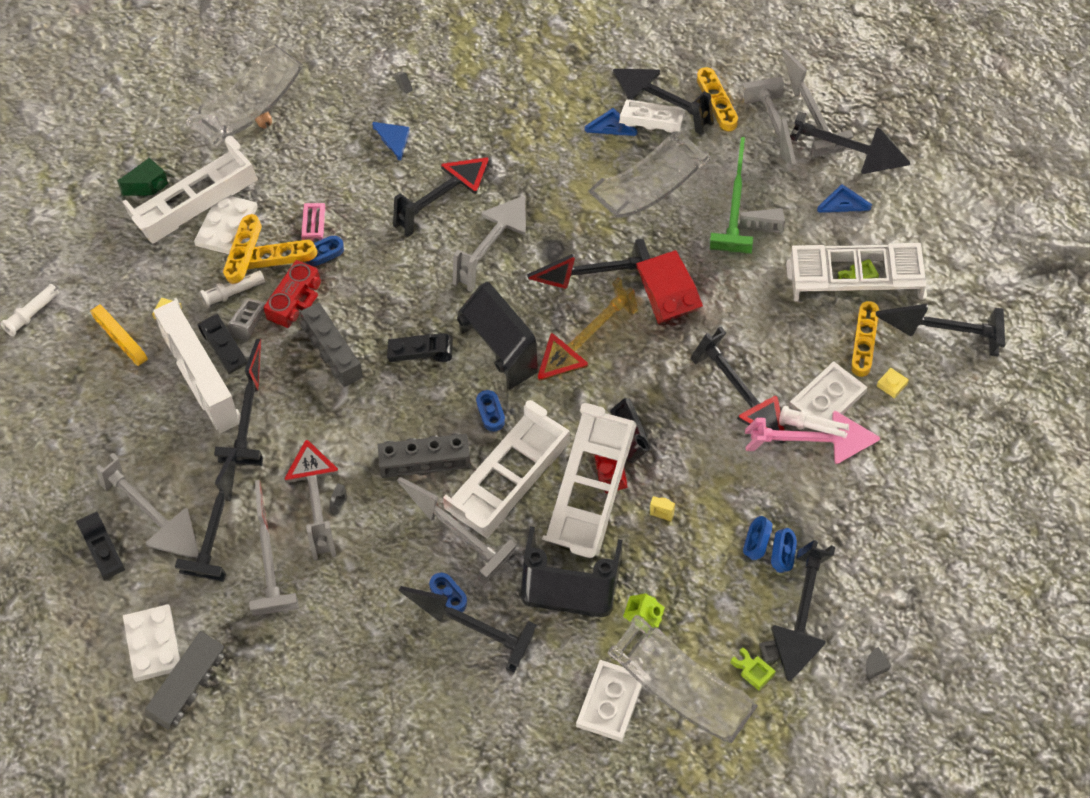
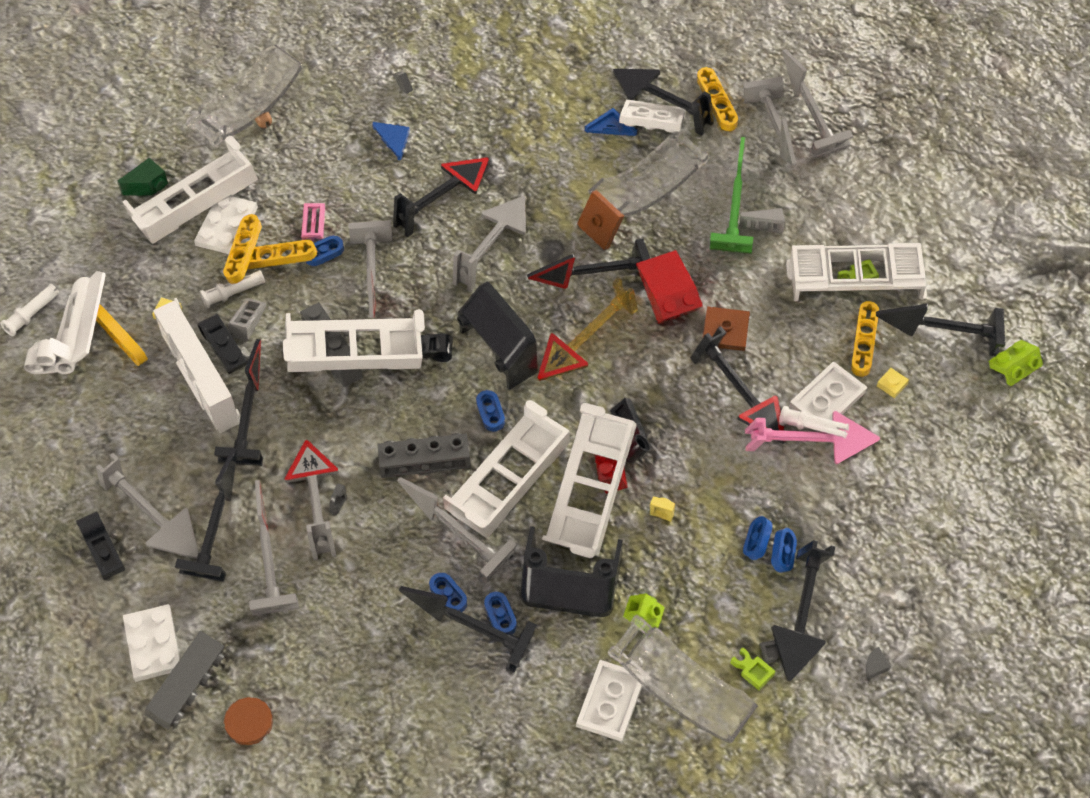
(74, 332): none -> white panel
(248, 721): none -> dark orange tile
(292, 294): red piece -> none
(370, 234): none -> light grey piece
(399, 343): none -> white piece
(501, 615): none -> blue plate
(600, 220): none -> dark orange plate
(733, 322): none -> dark orange plate
(844, 201): blue tile -> none
(881, 153): black piece -> none
(1017, 361): none -> lime bracket

